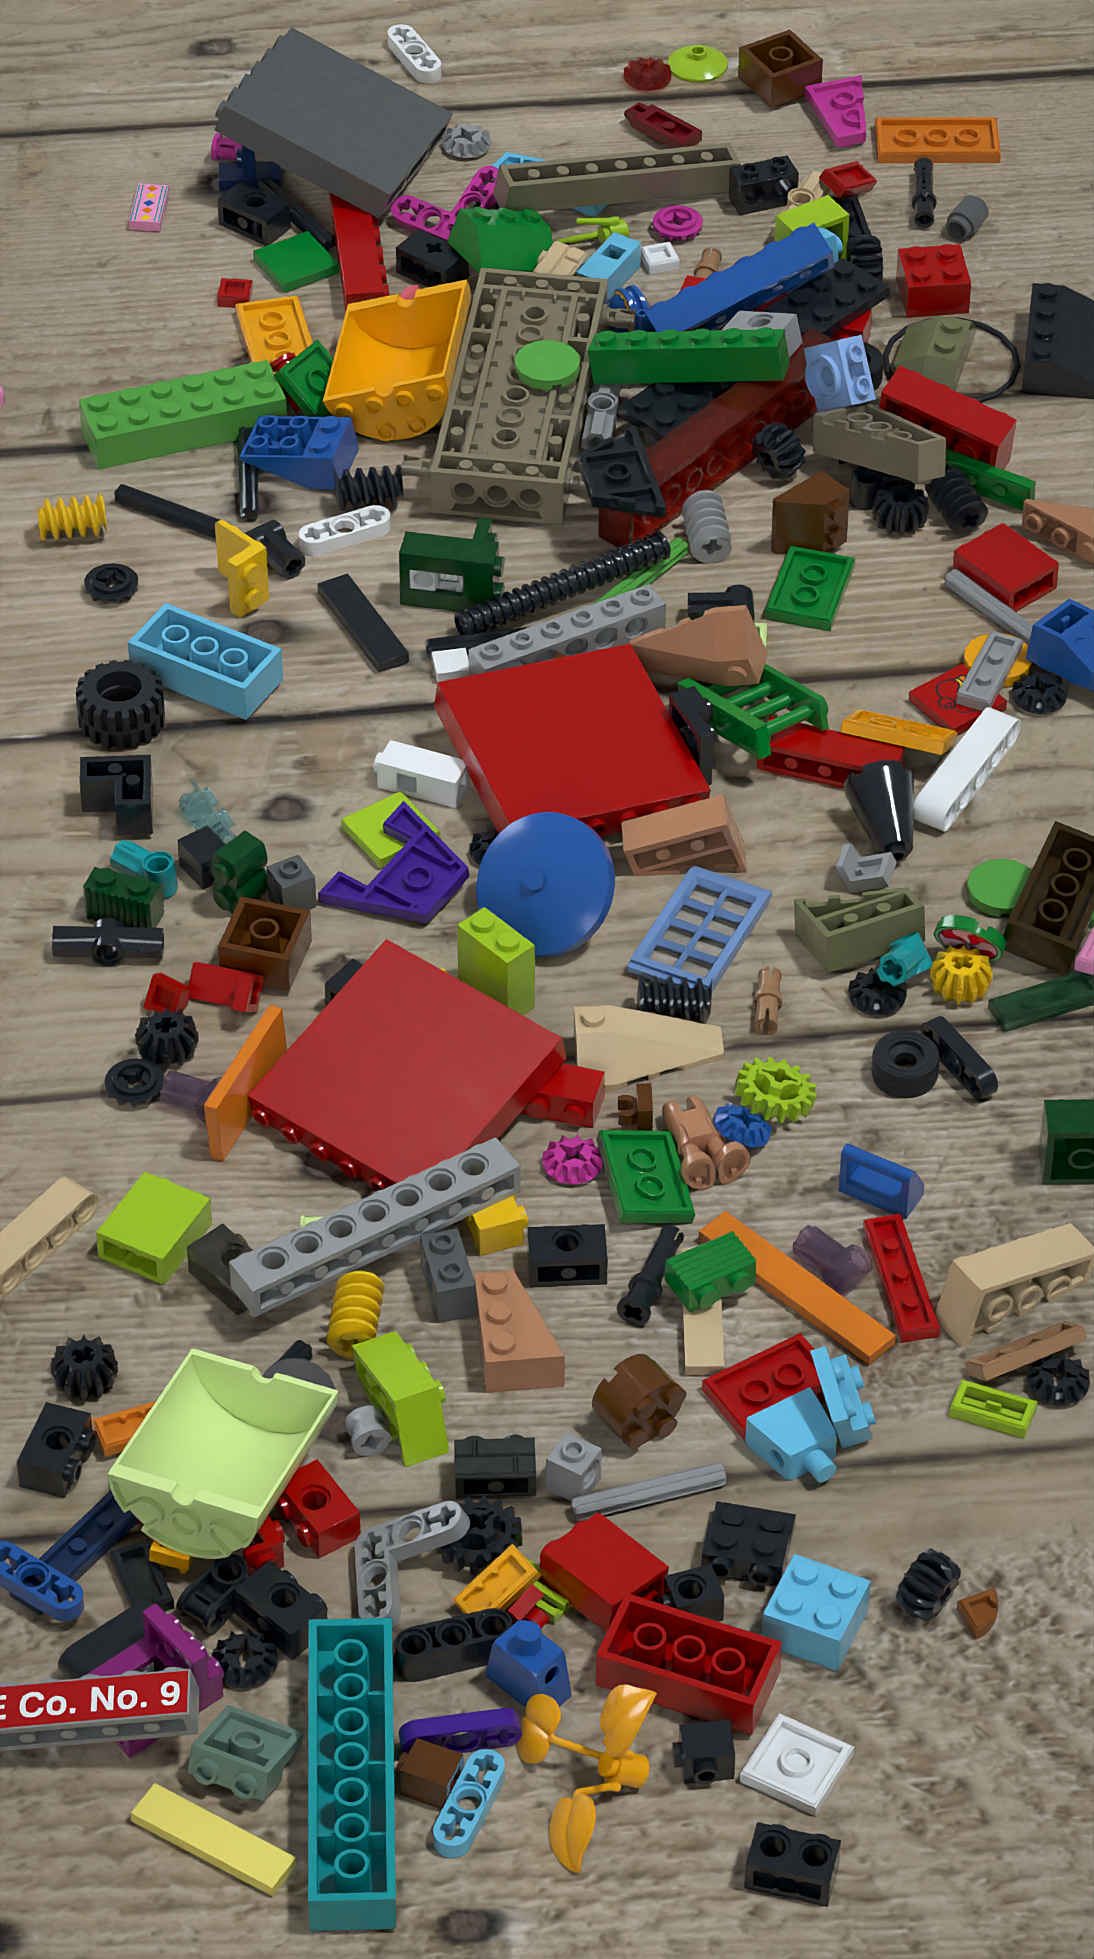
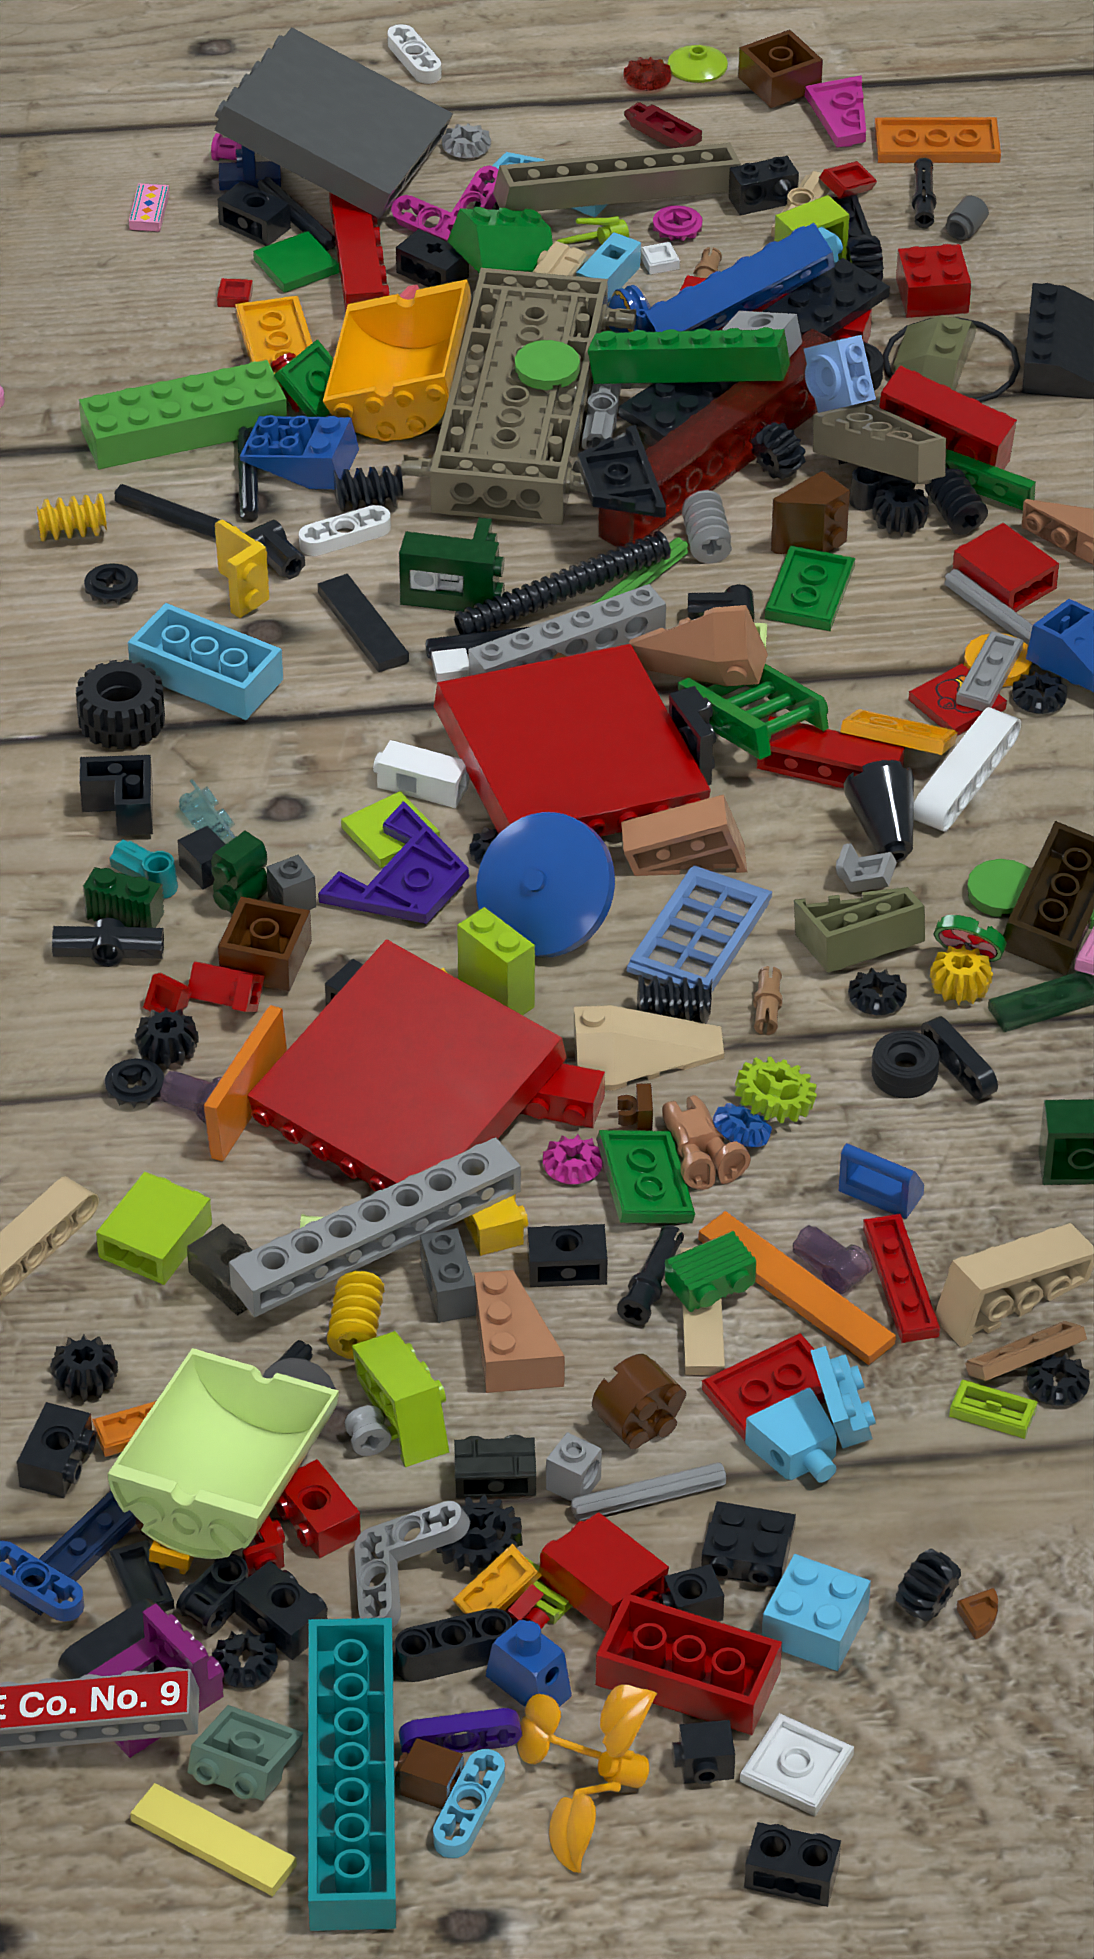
(905, 959): teal piece -> none

